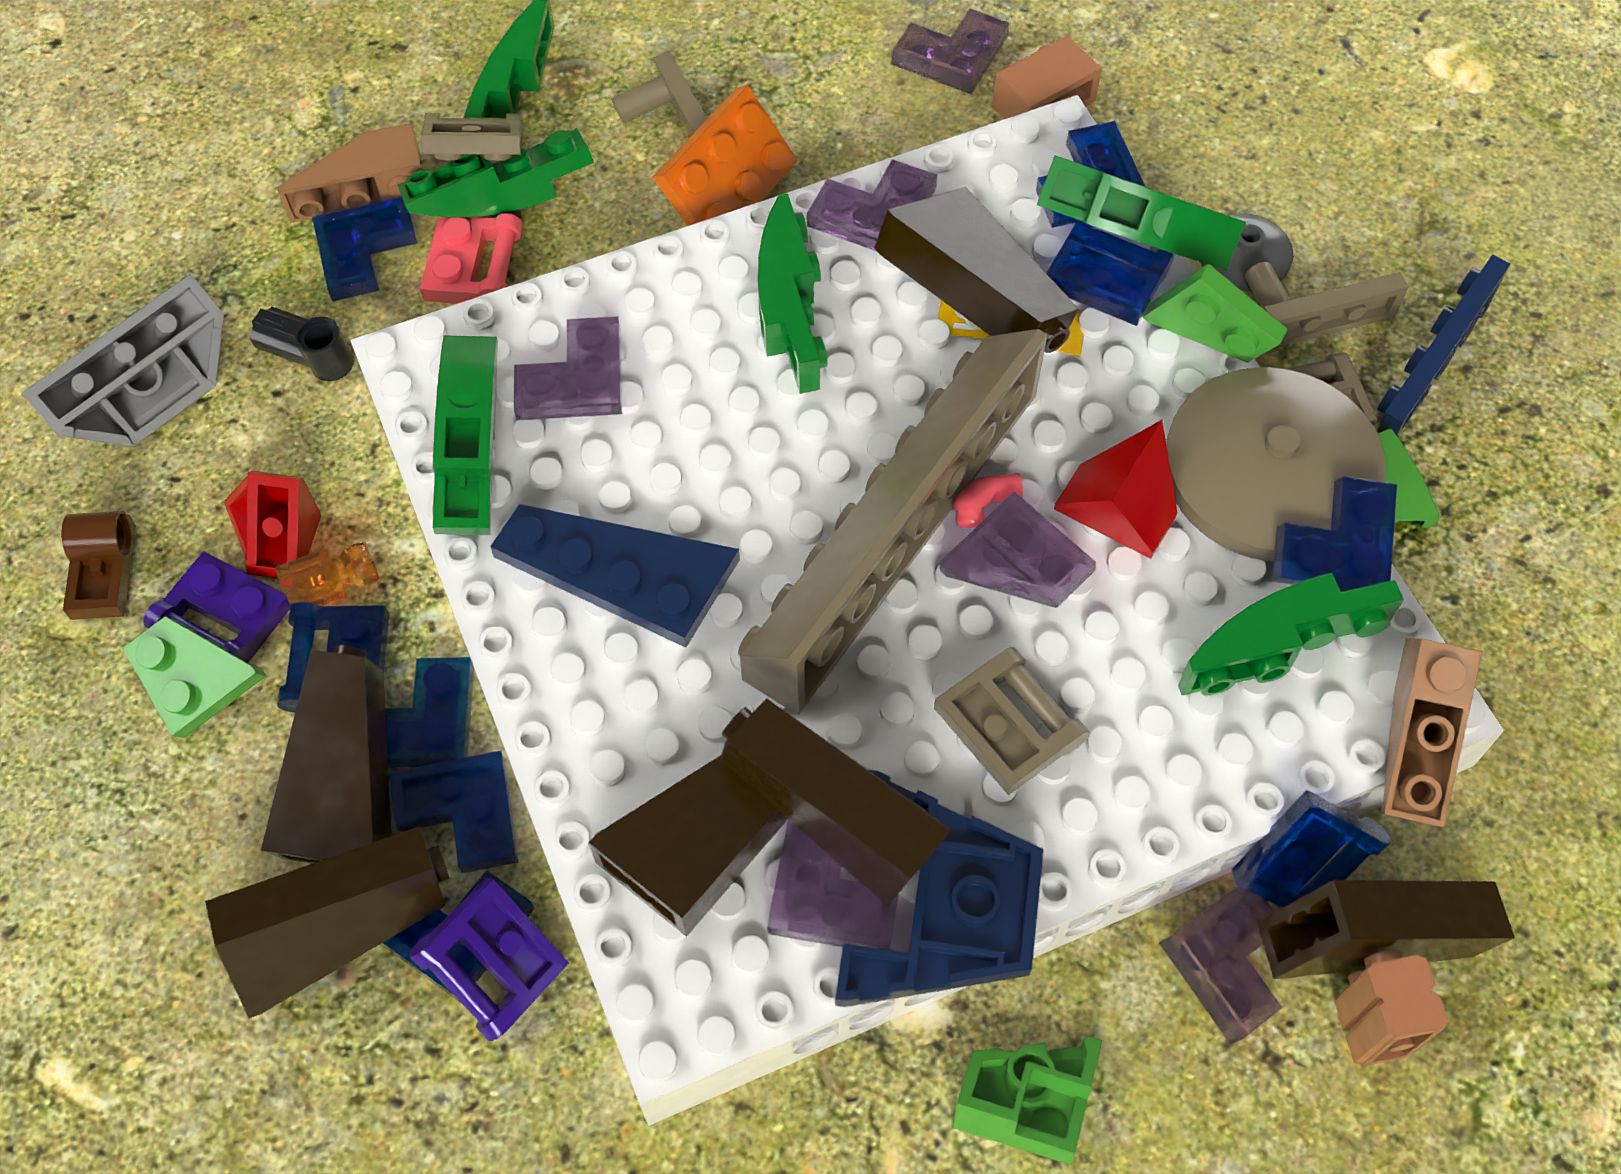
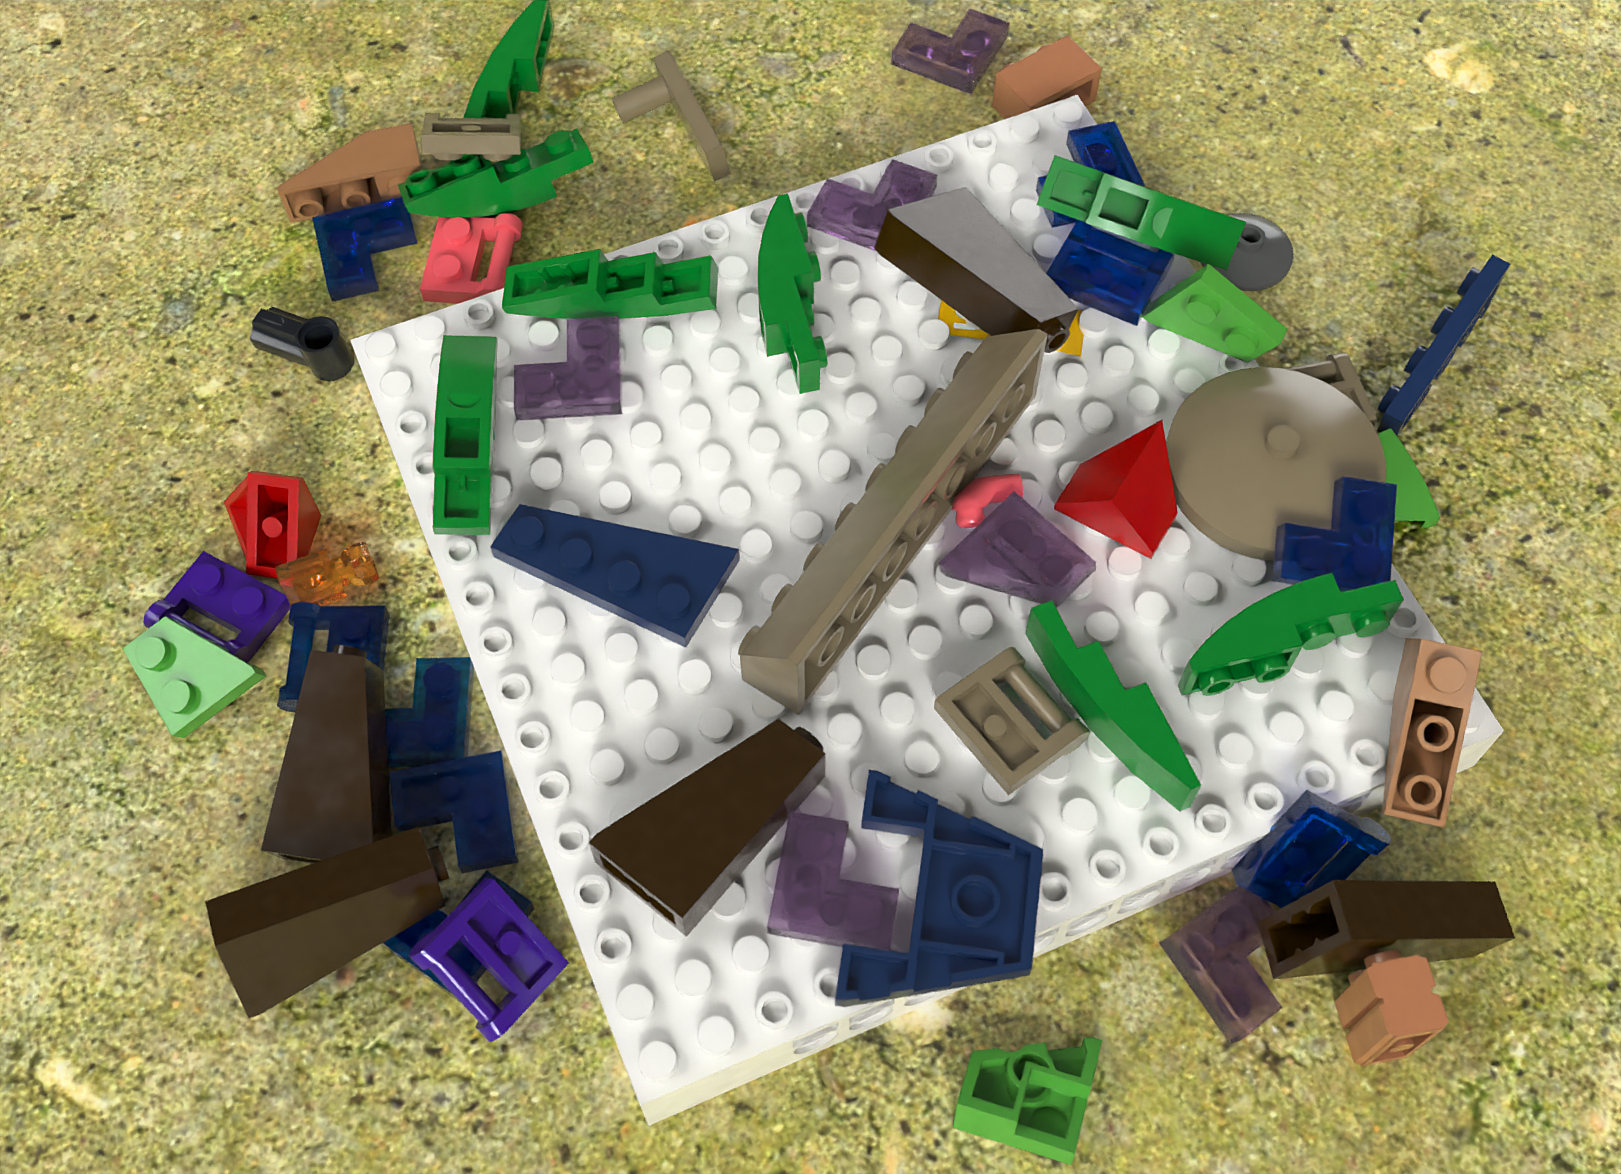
(99, 564): reddish brown plate -> none
(136, 371): light grey wedge -> none
(624, 287): none -> green slope
(726, 161): orange plate -> none
(832, 799): dark brown slope -> none
(1121, 718): none -> green slope
(1327, 310): dark tan piece -> none

